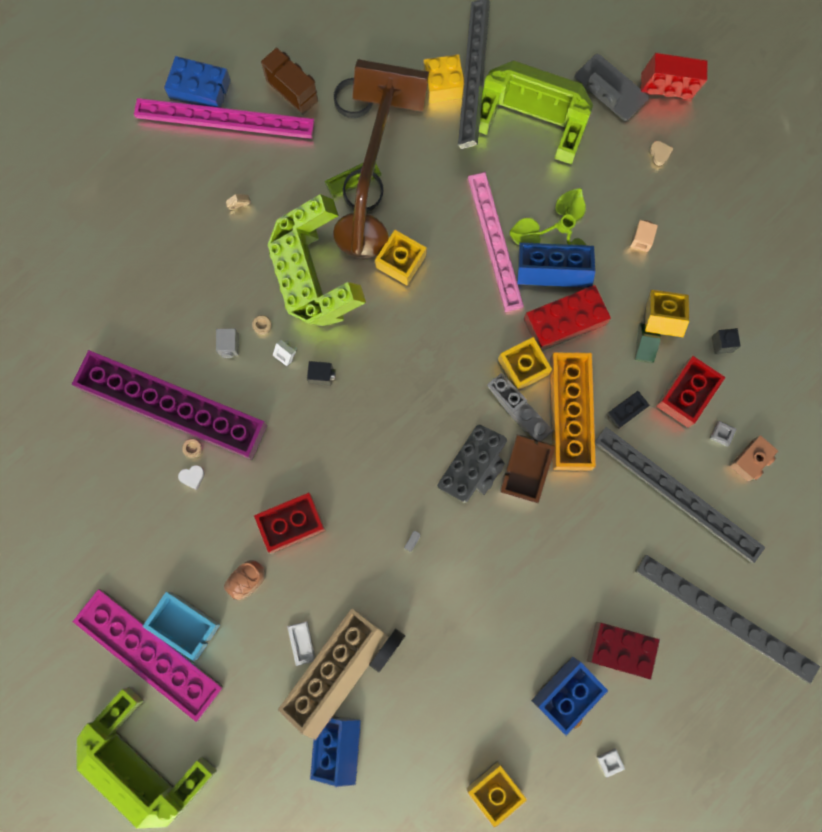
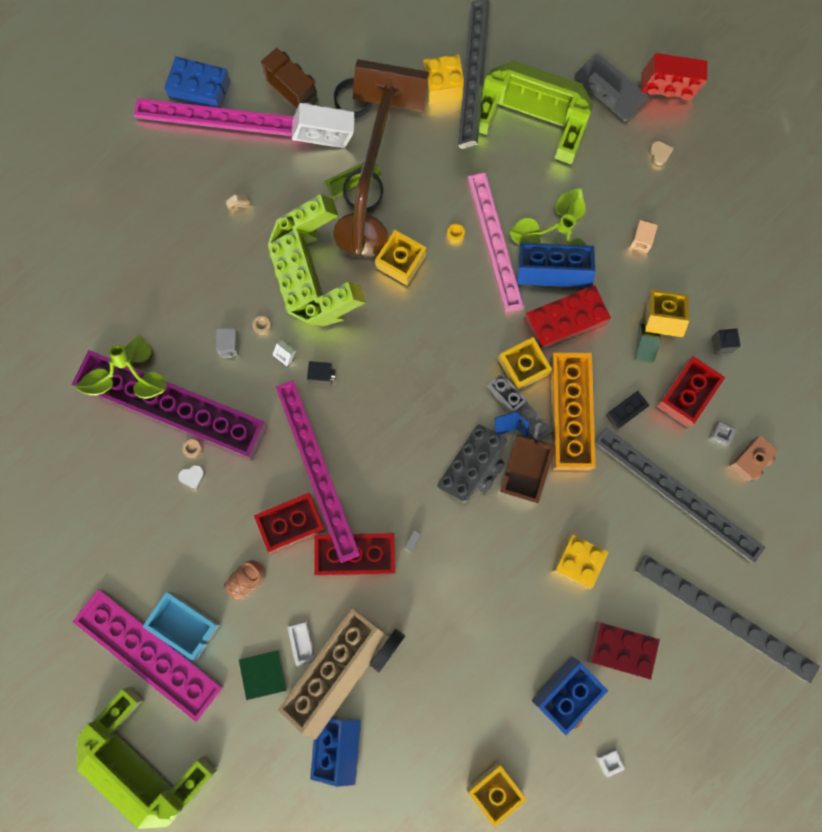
(137, 352): none -> lime plant
(262, 675): none -> dark green tile
(317, 472): none -> dark pink plate
(322, 125): none -> white brick
(375, 557): none -> red brick
(455, 233): none -> yellow tile
(511, 422): none -> blue bracket
(580, 561): none -> yellow brick

